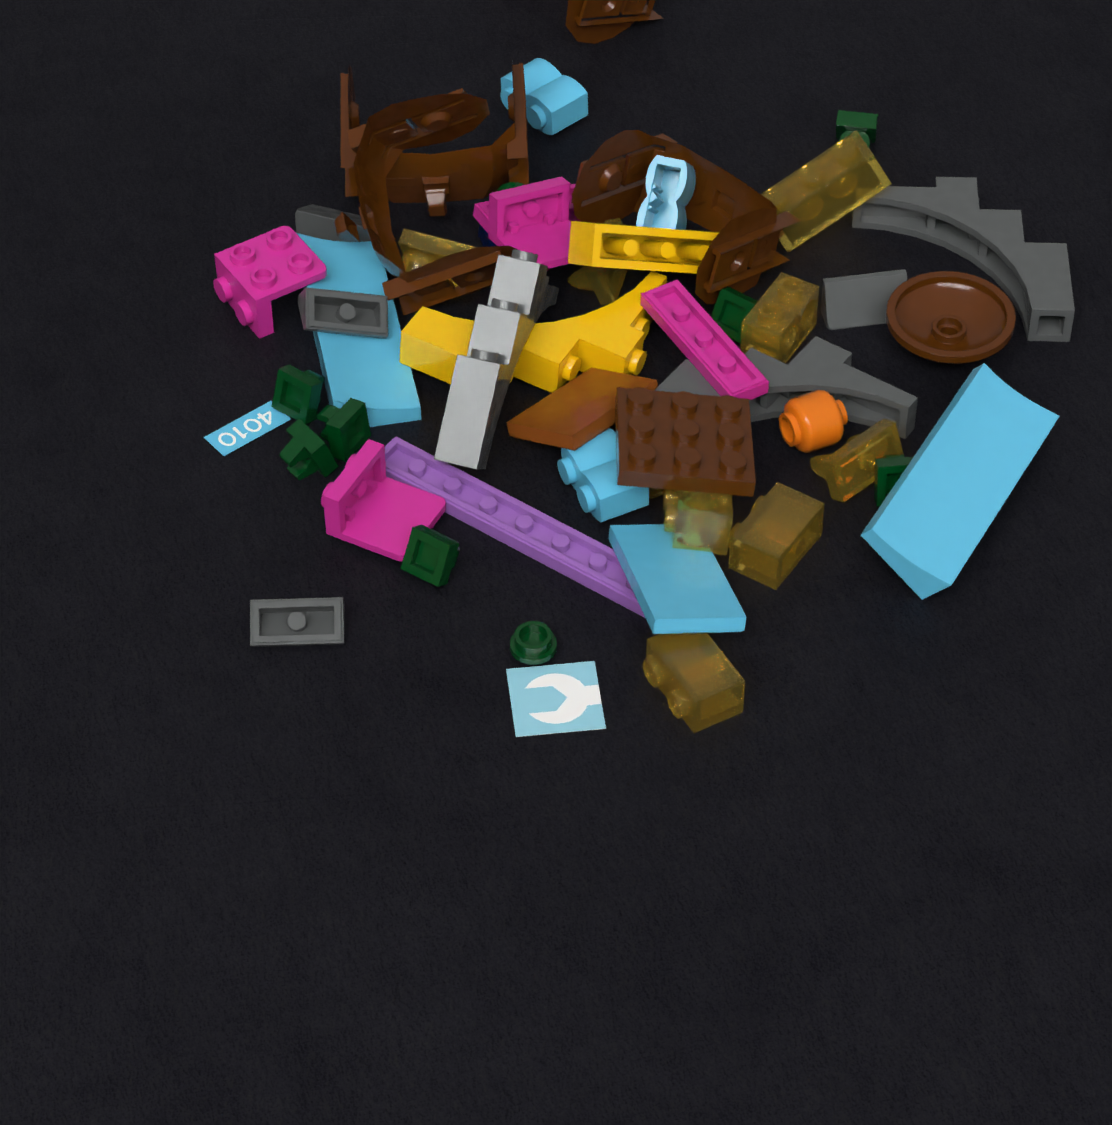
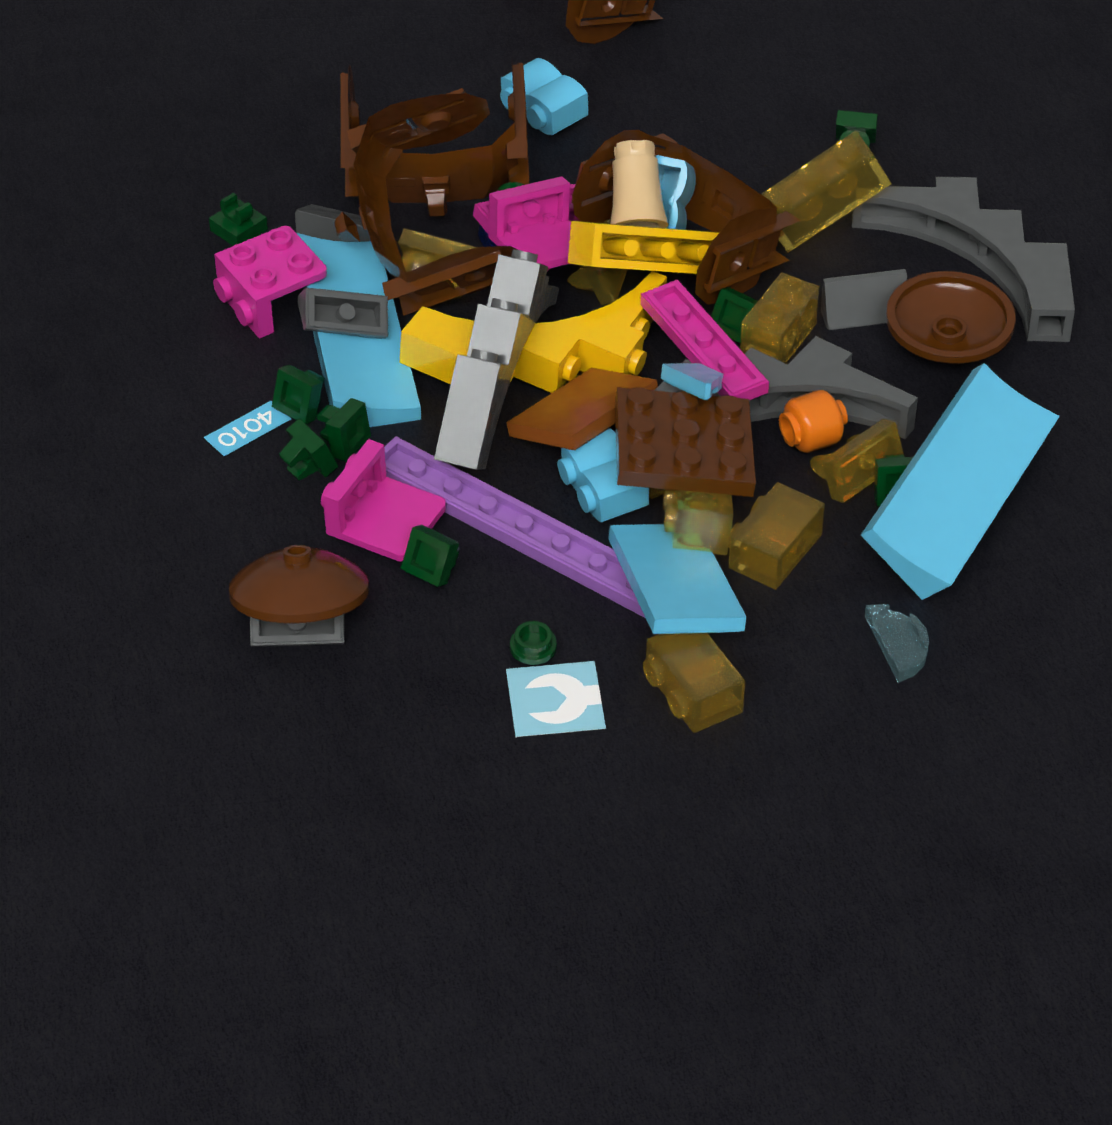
(237, 221): none -> dark green tile
(298, 586): none -> reddish brown dish
(637, 186): none -> tan plant
(693, 378): none -> medium azure tile
(901, 639): none -> clear light blue tile

